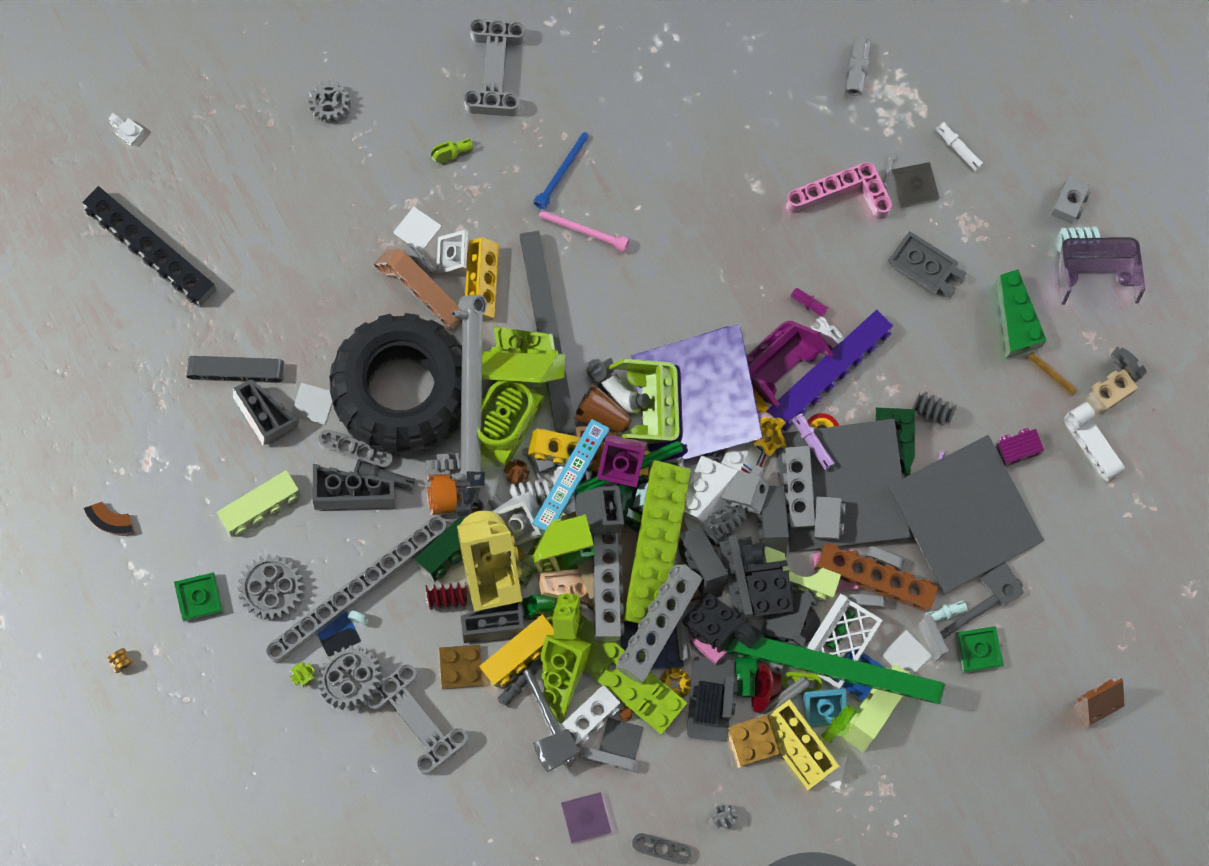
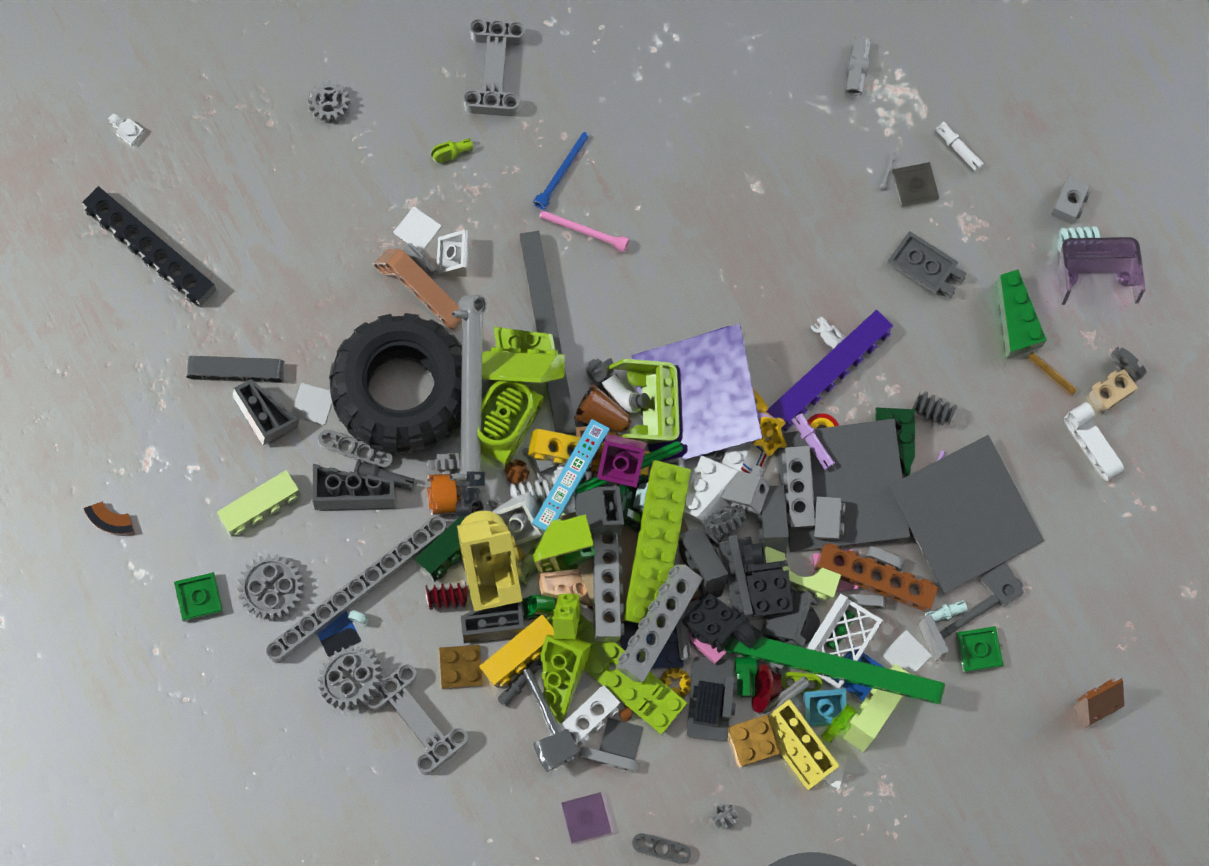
(120, 660): pearl gold wheel -> none
(302, 674): lime gear -> none
(482, 272): yellow brick -> none
(780, 353): magenta windscreen -> none
(809, 302): magenta axle -> none
(843, 187): bright pink beam -> none
(1019, 447): magenta brick -> none

